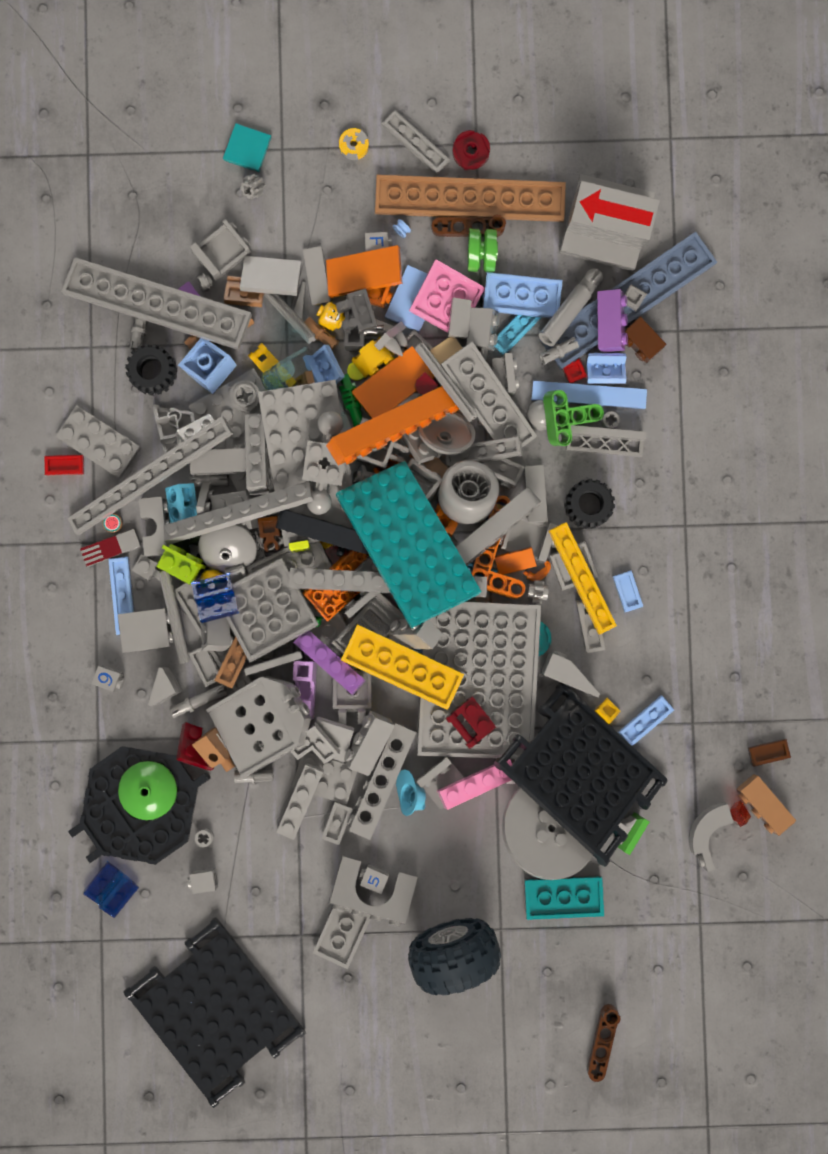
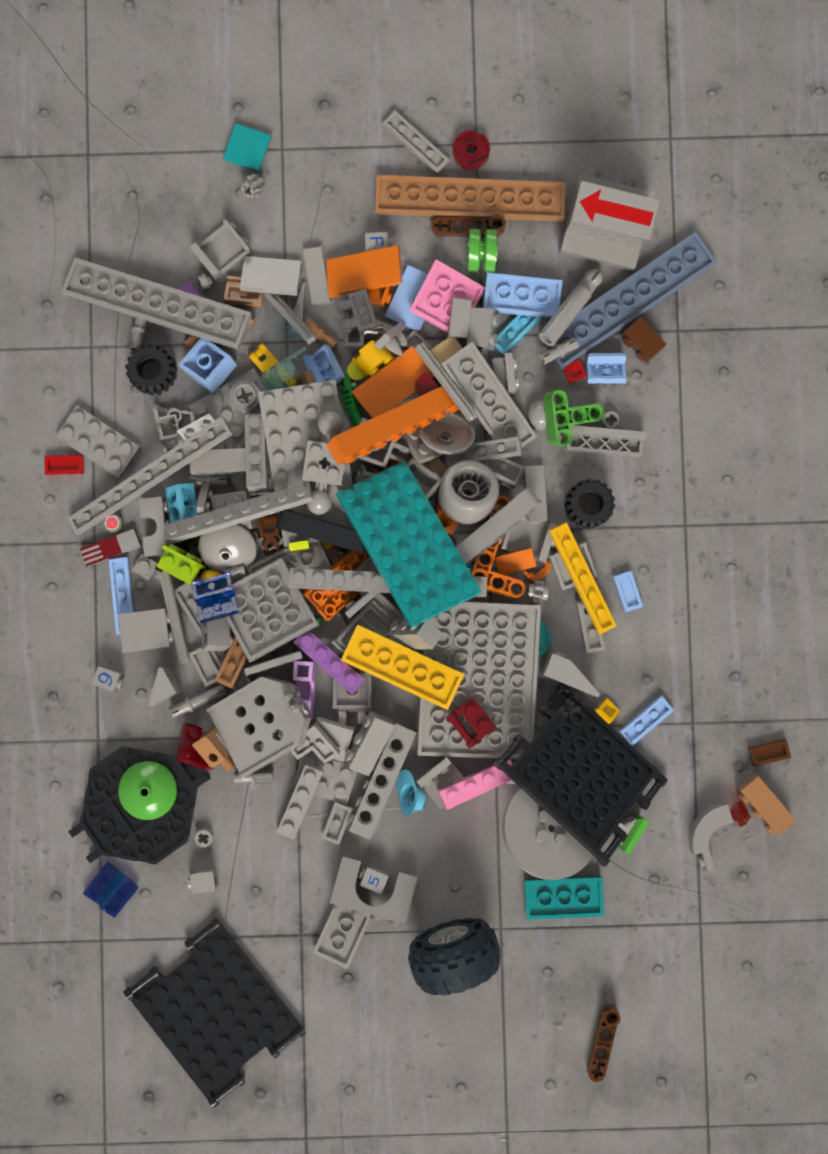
(329, 316): yellow head -> none
(354, 152): yellow piece -> none
(401, 228): light blue bush -> none
(593, 394): light blue tile -> none
(612, 320): medium lavender brick -> none
(634, 297): light grey tile -> none

